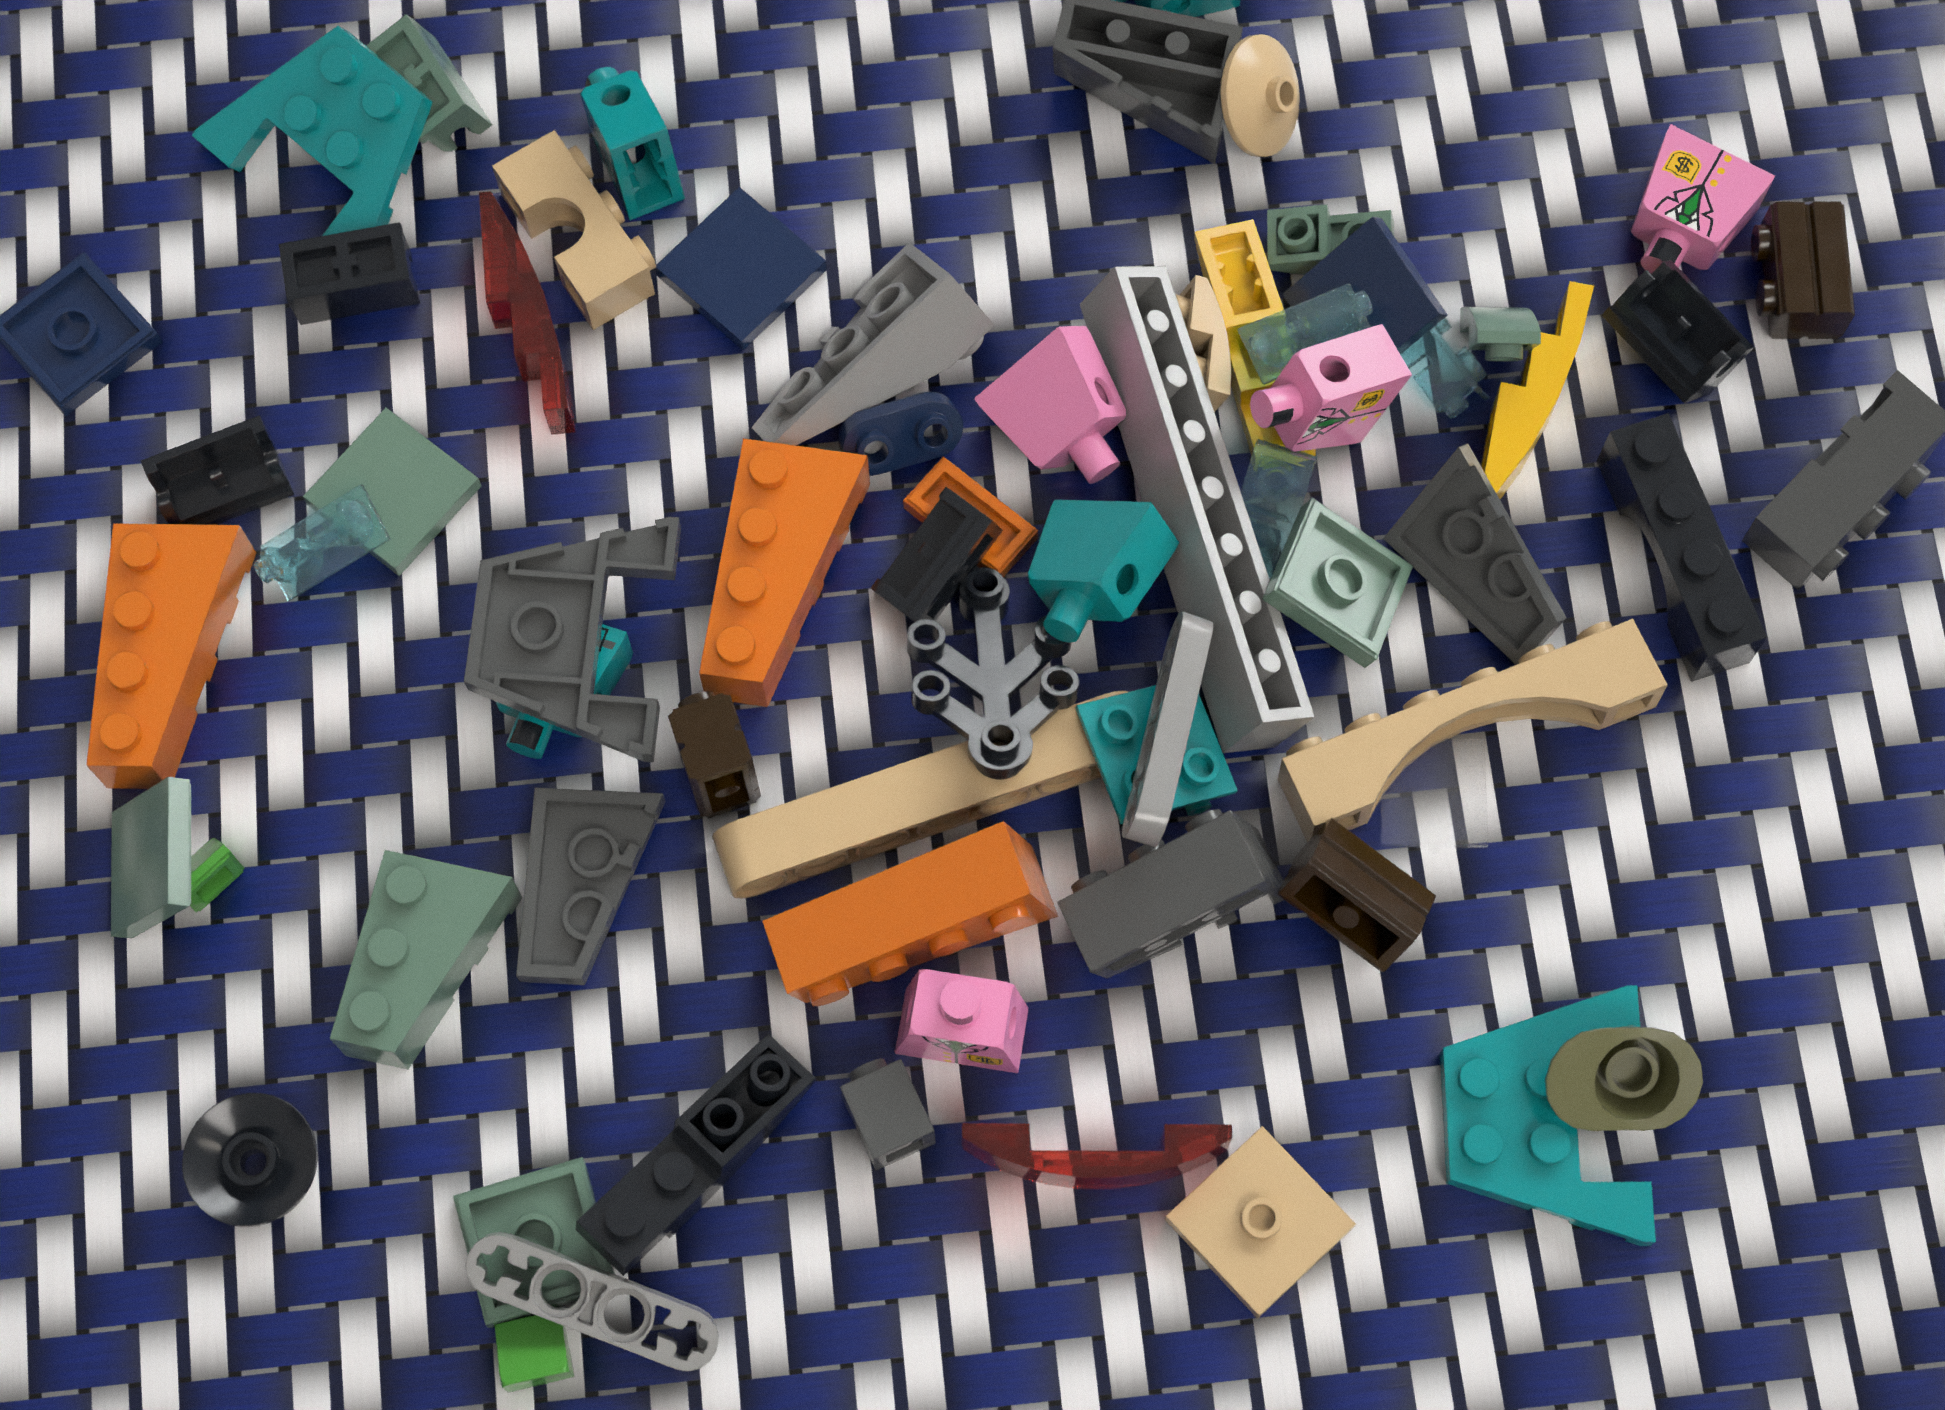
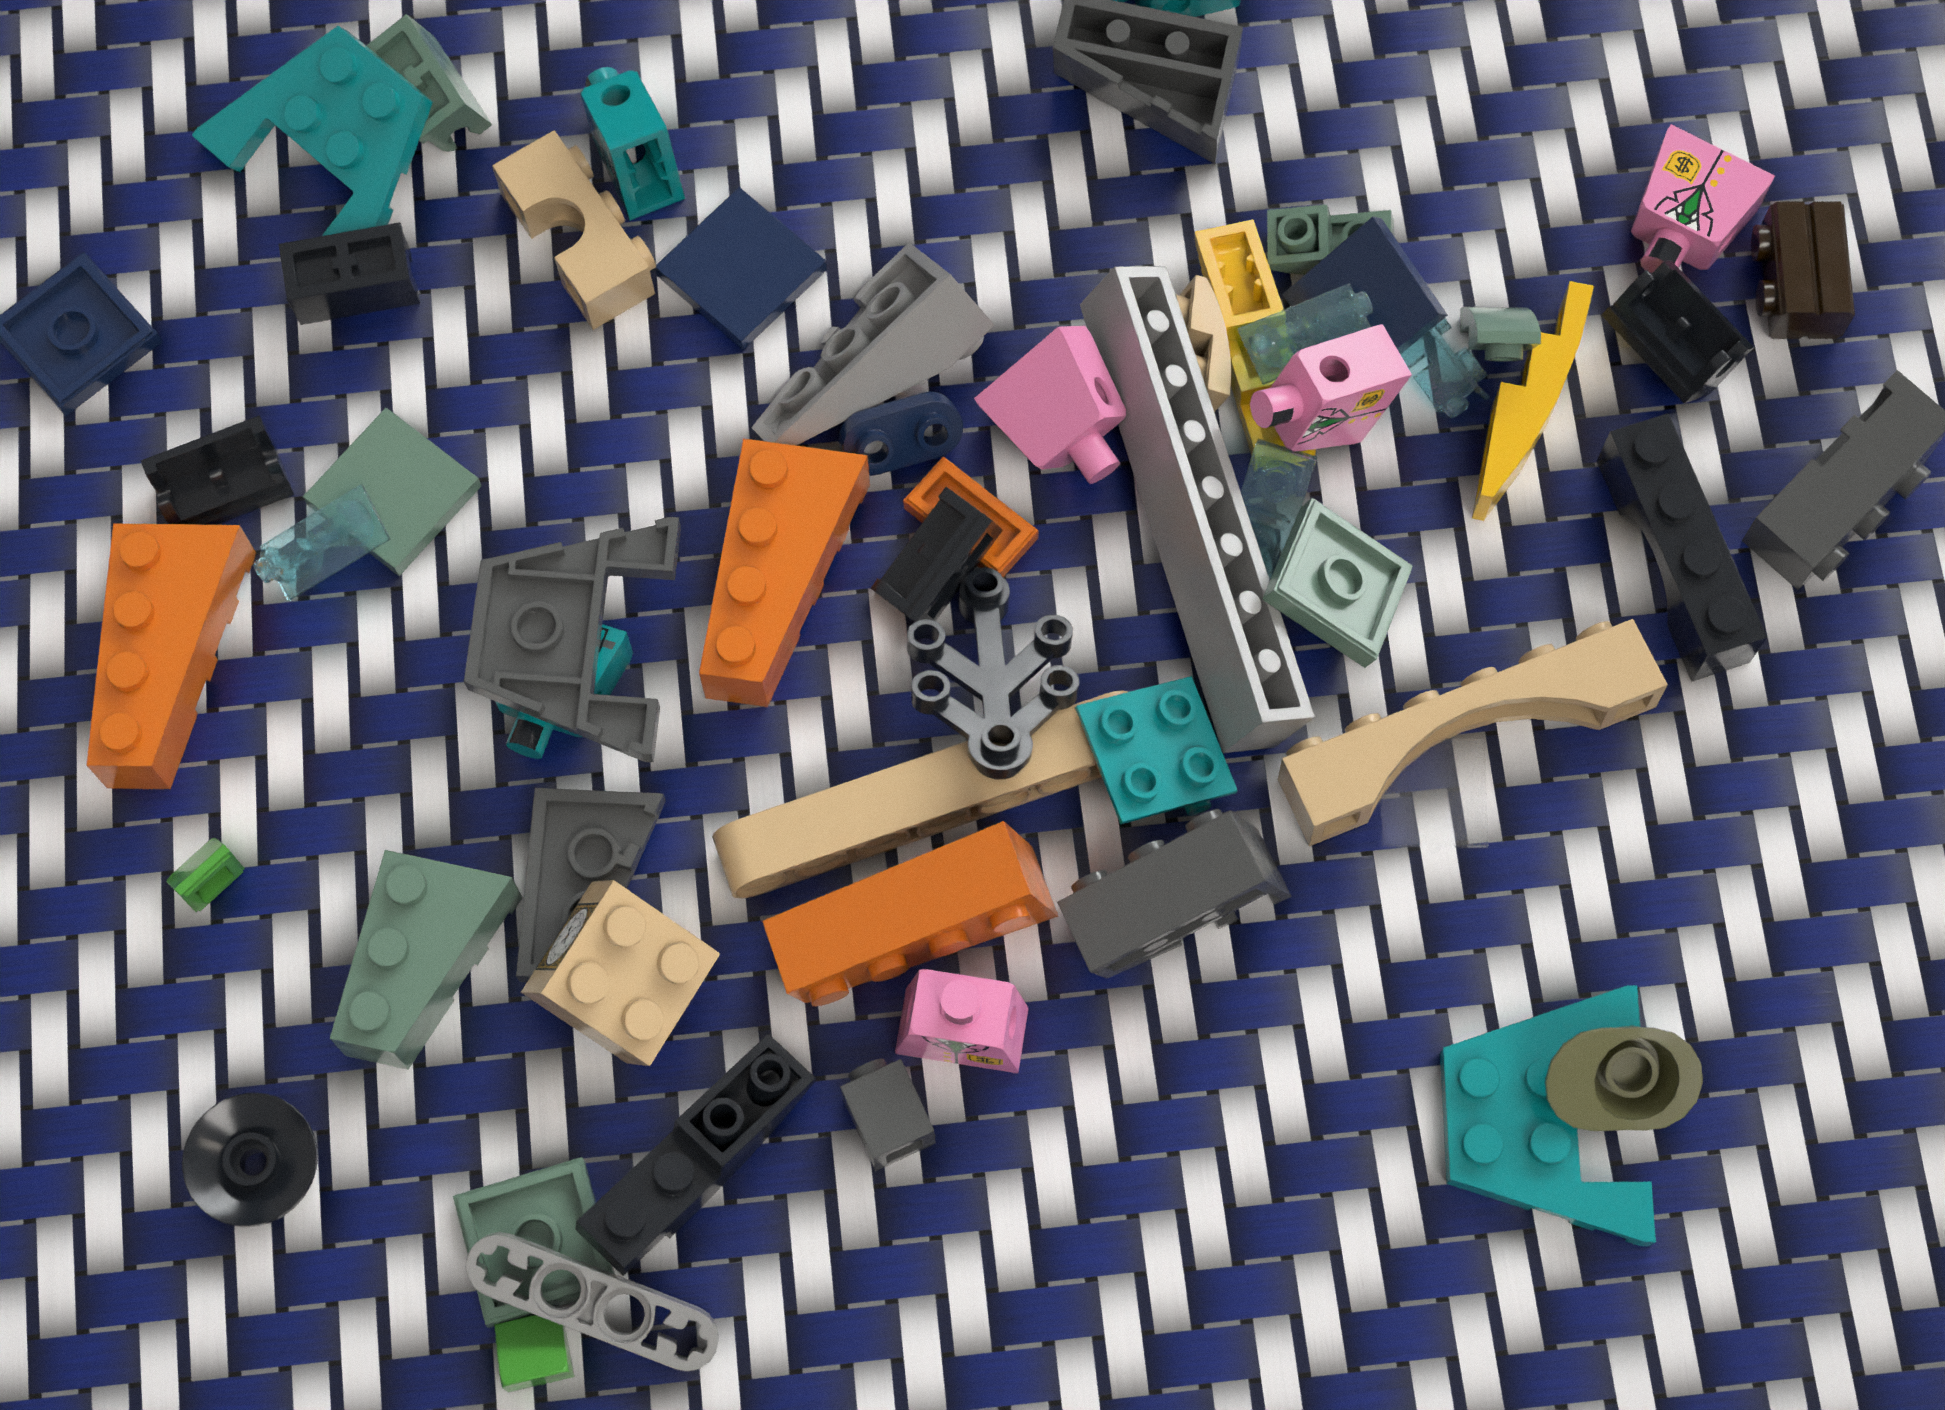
(151, 858): sand green tile -> none
(519, 302): clear red slope -> none
(621, 972): none -> tan brick
(714, 753): dark brown brick -> none
(1097, 562): teal torso -> none
(1167, 729): light grey beam -> none
(1182, 1150): clear red slope -> none
(1260, 95): tan dish -> none
(1260, 1222): tan plate -> none
(1357, 895): dark brown brick -> none
(1476, 557): dark grey wing -> none

